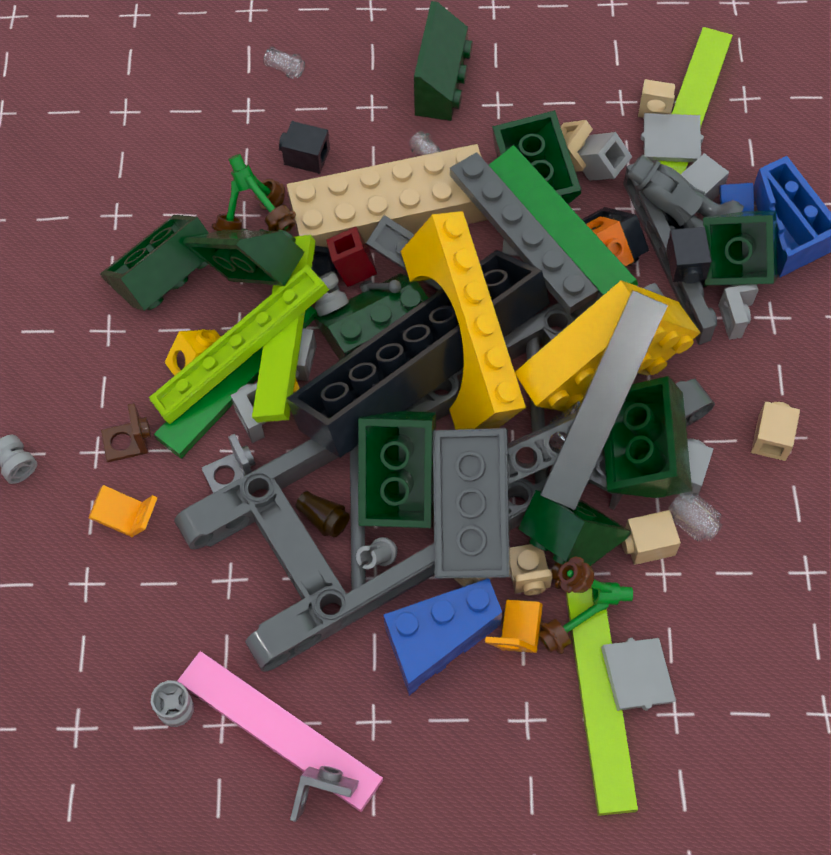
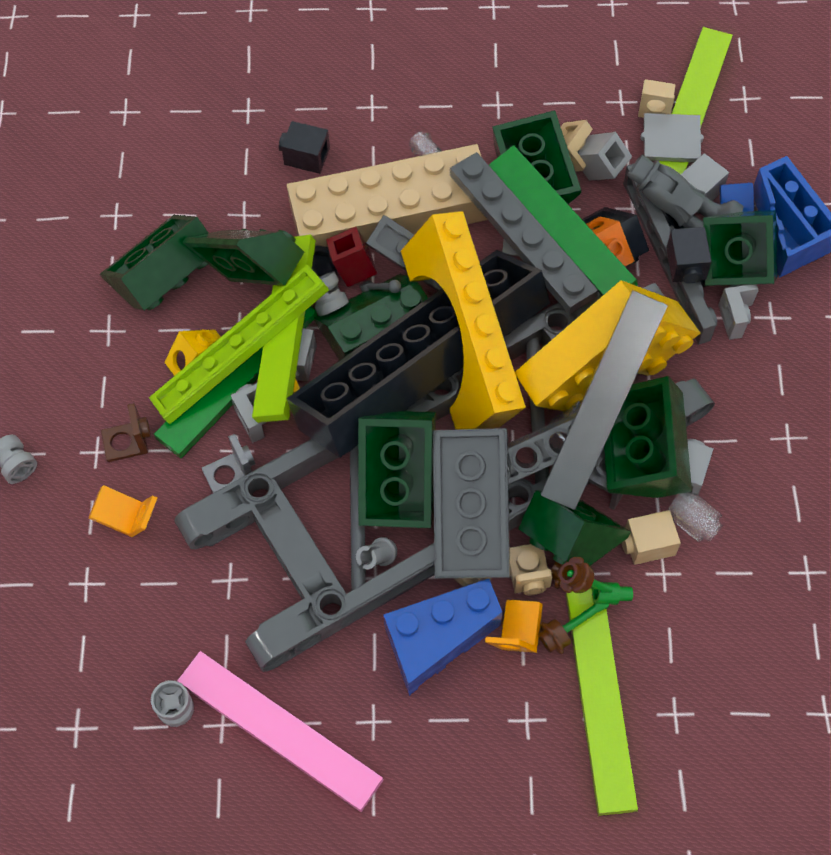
(268, 193): plant -> none
(284, 62): clear pin -> none
(323, 778): flat silver bracket -> none
(324, 514): dark brown cone -> none
(441, 64): dark green slope -> none
(638, 674): light grey piece -> none
(775, 430): tan brick -> none

